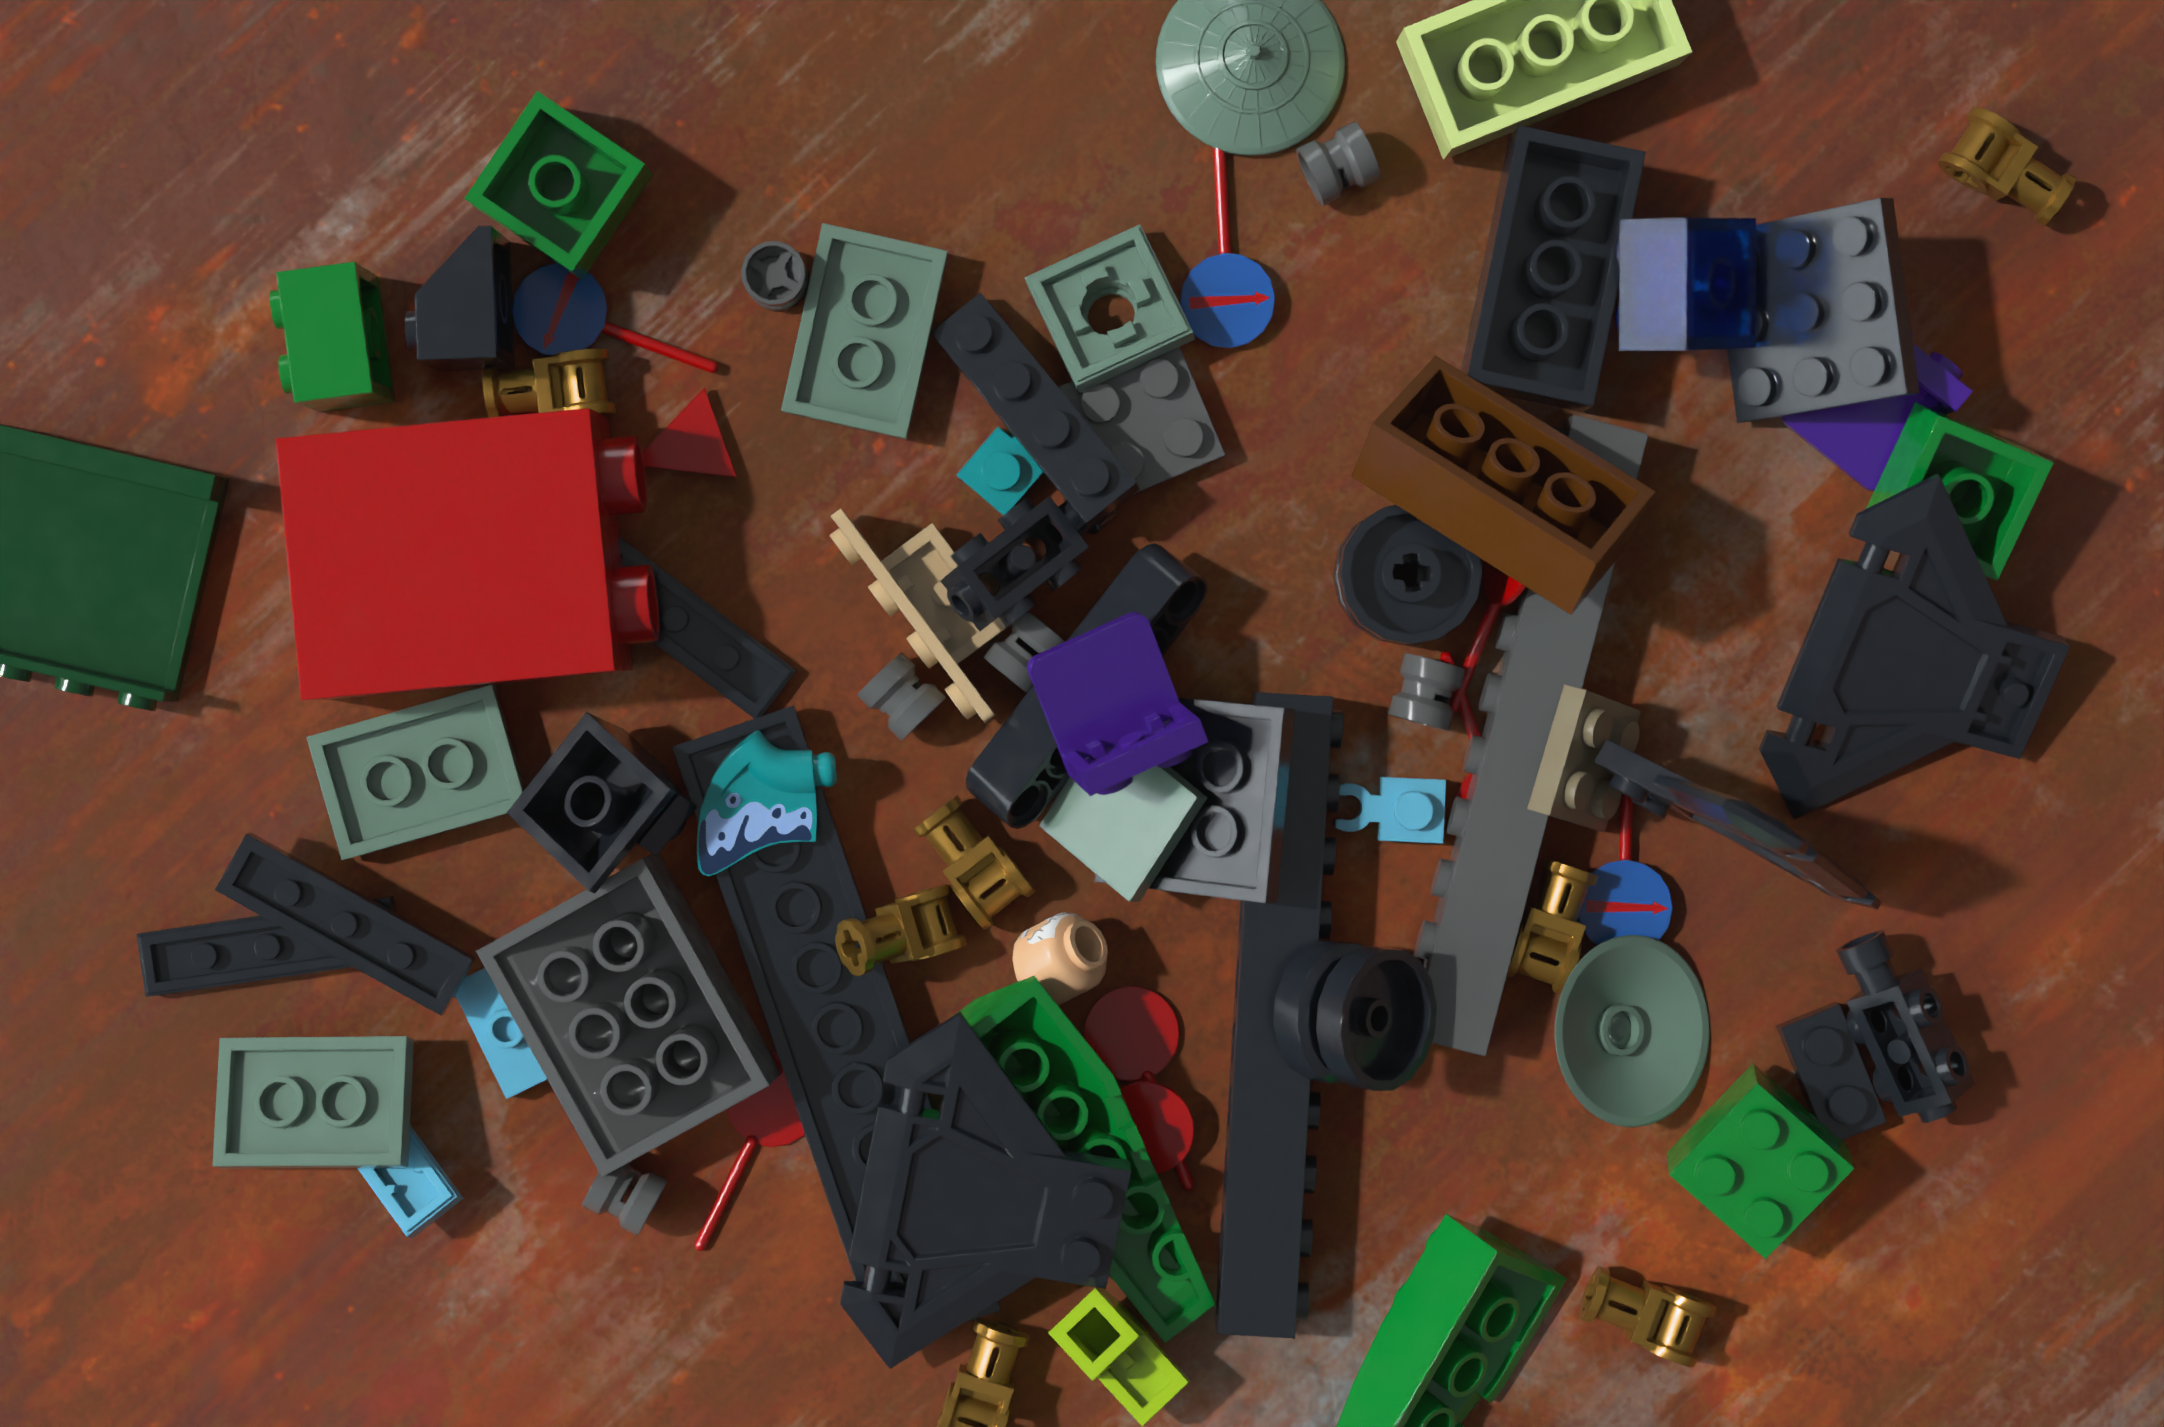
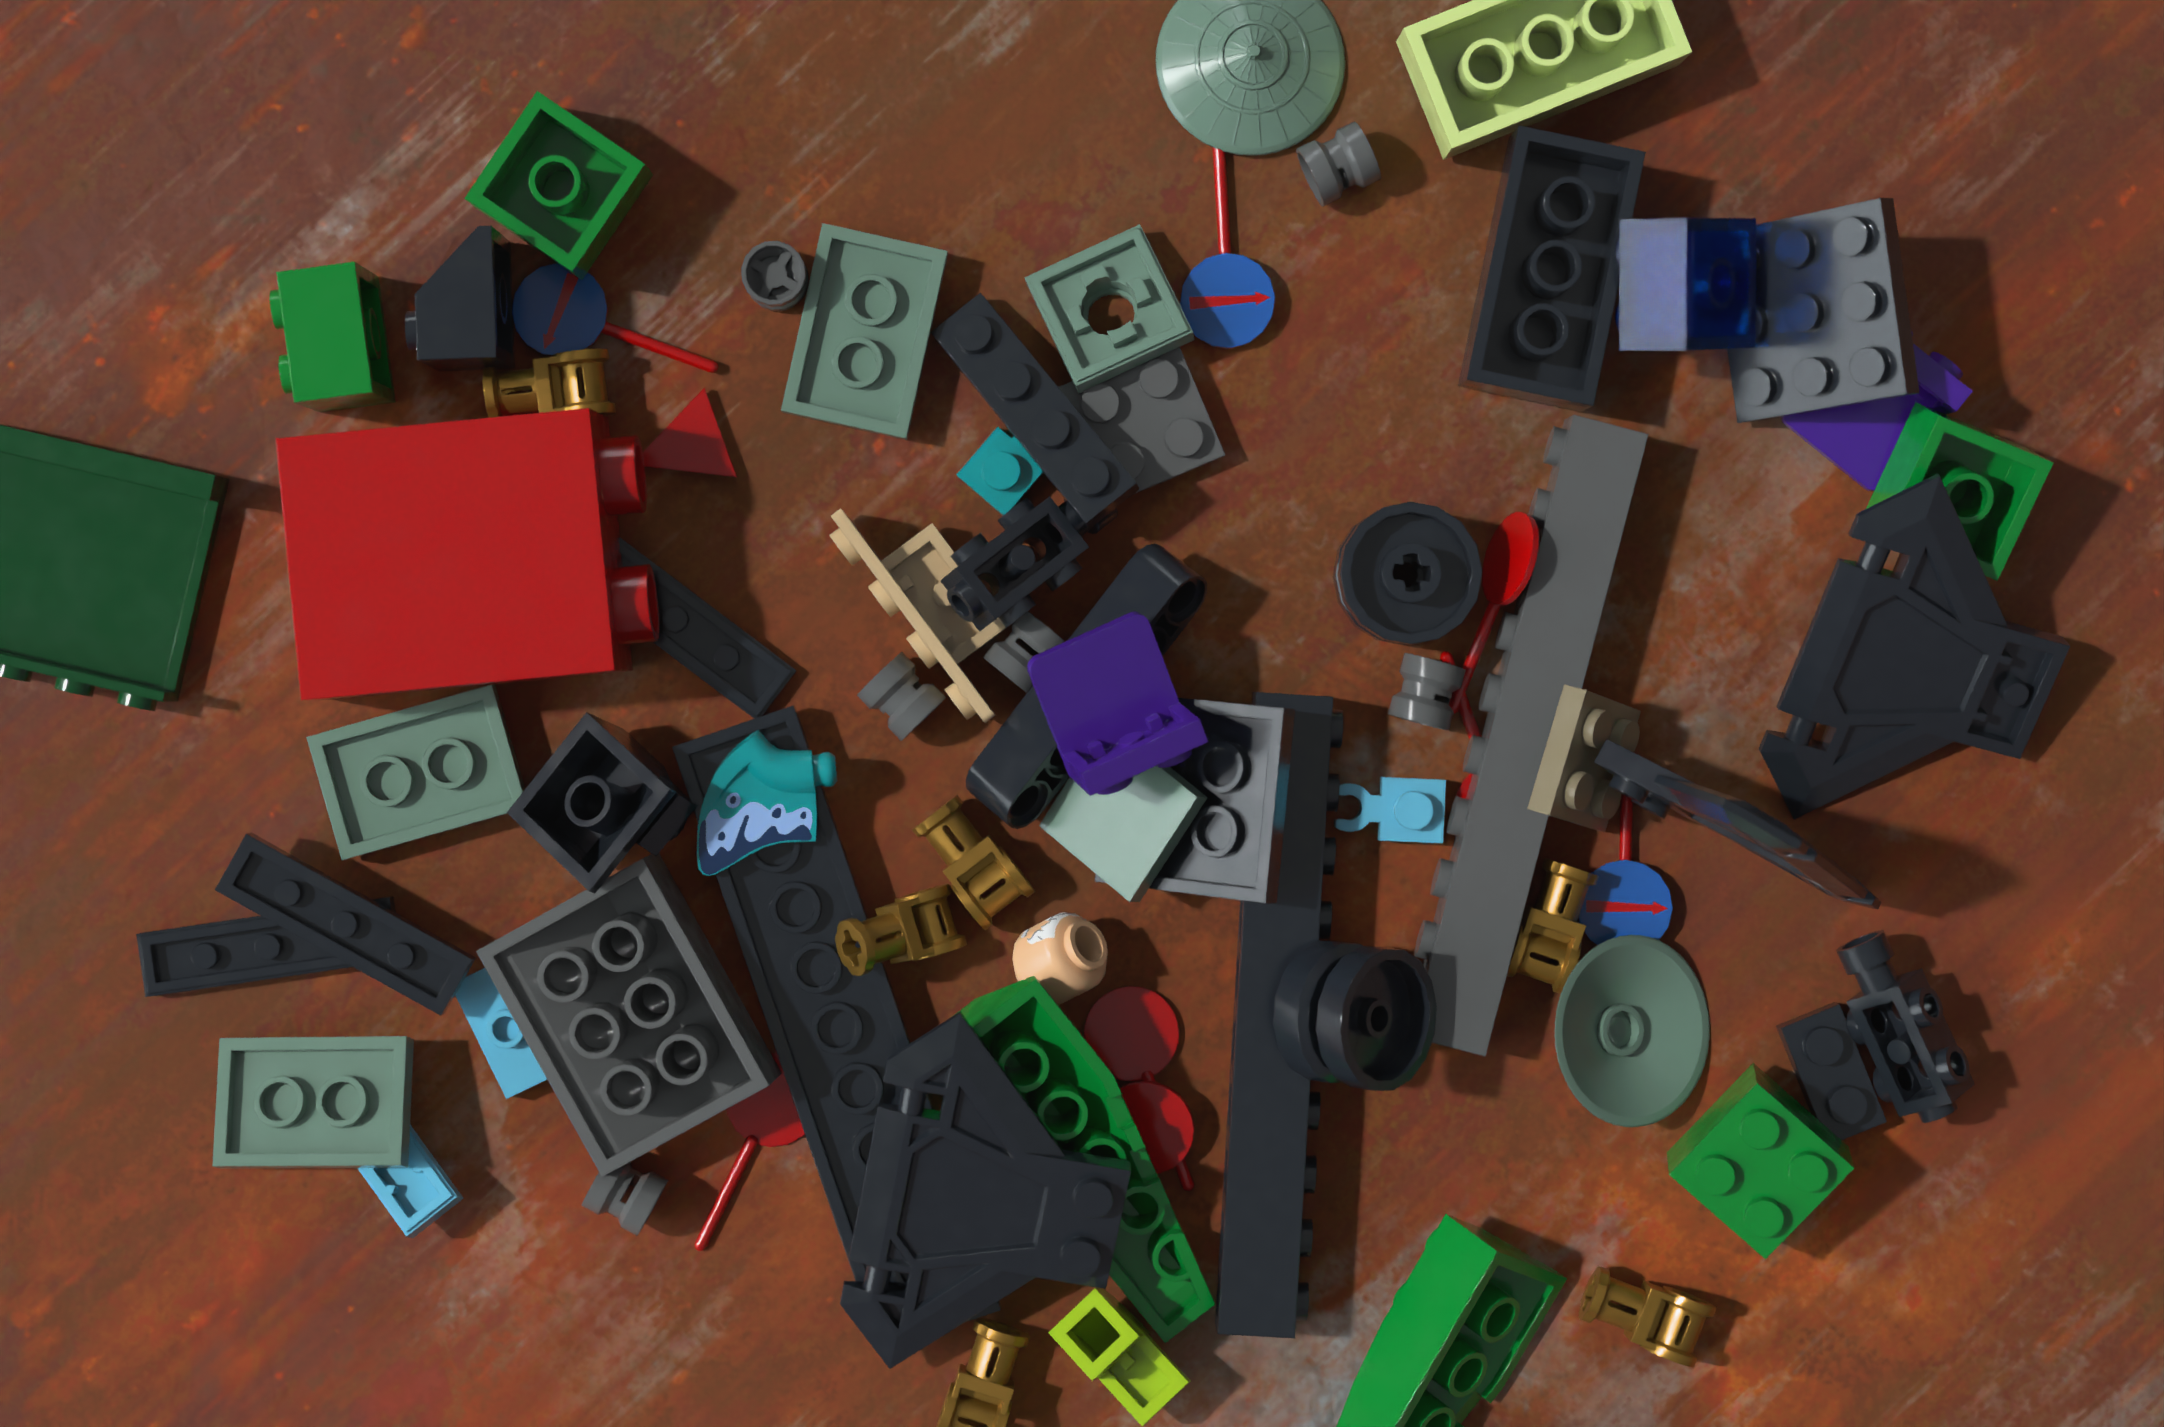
(1502, 484): reddish brown brick -> none
(2005, 166): pearl gold connector -> none

